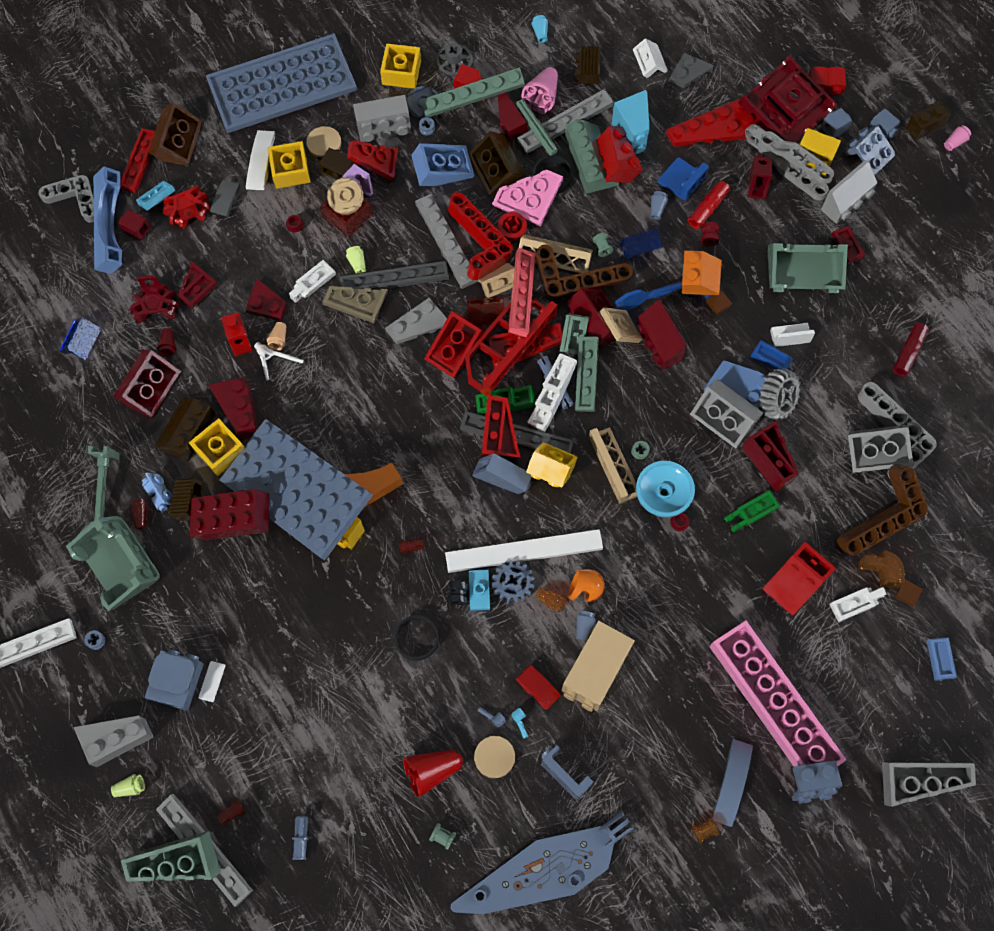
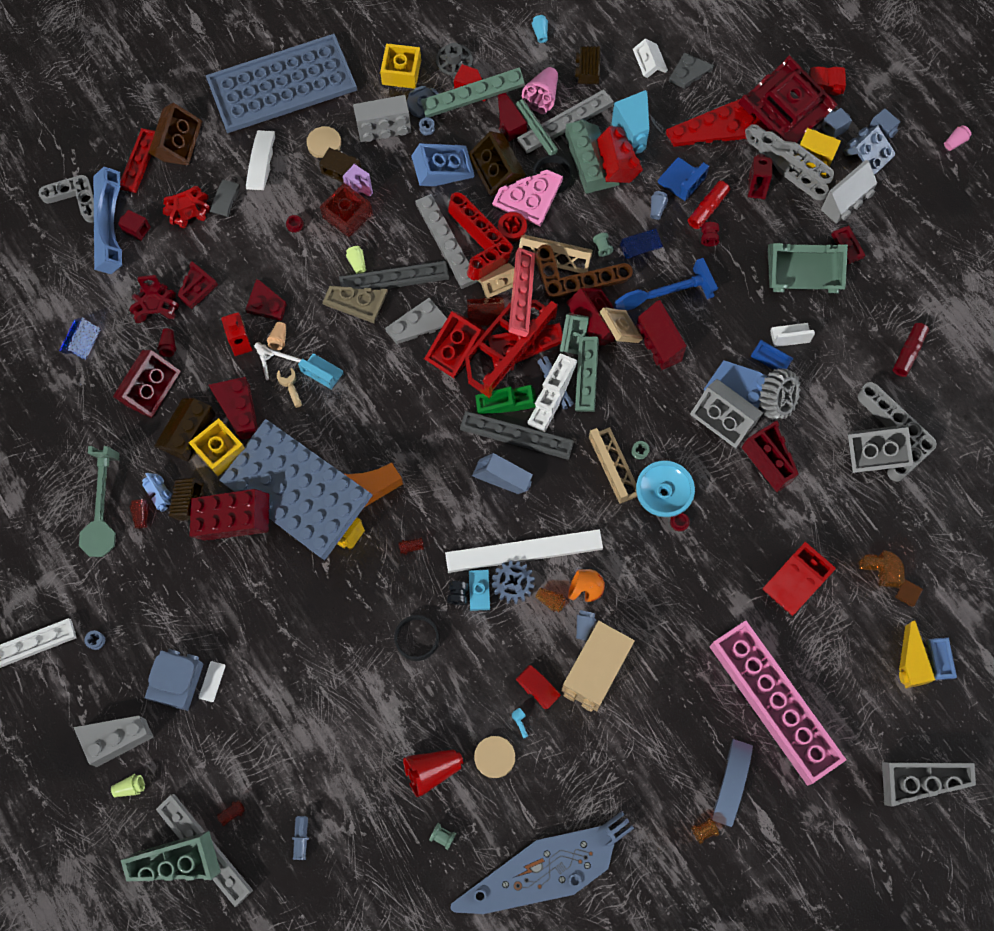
(115, 560): sand green windscreen -> none
(155, 195): medium azure plate -> none
(288, 382): none -> tan piece
(289, 165): yellow brick -> none
(312, 281): white hinge -> none
(321, 370): none -> medium azure panel
(345, 196): tan tile -> none
(375, 158): red wing -> none
(498, 720): sand blue hand -> none
(499, 429): red wedge -> none
(551, 465): yellow brick -> none
(561, 776): sand blue panel -> none
(701, 273): orange slope -> none
(719, 302): reddish brown tile -> none
(754, 510): green hinge -> none
(816, 781): sand blue bracket -> none
(856, 603): white hinge -> none
(902, 479): reddish brown beam -> none
(914, 663): none -> yellow slope
(928, 120): dark brown brick -> none

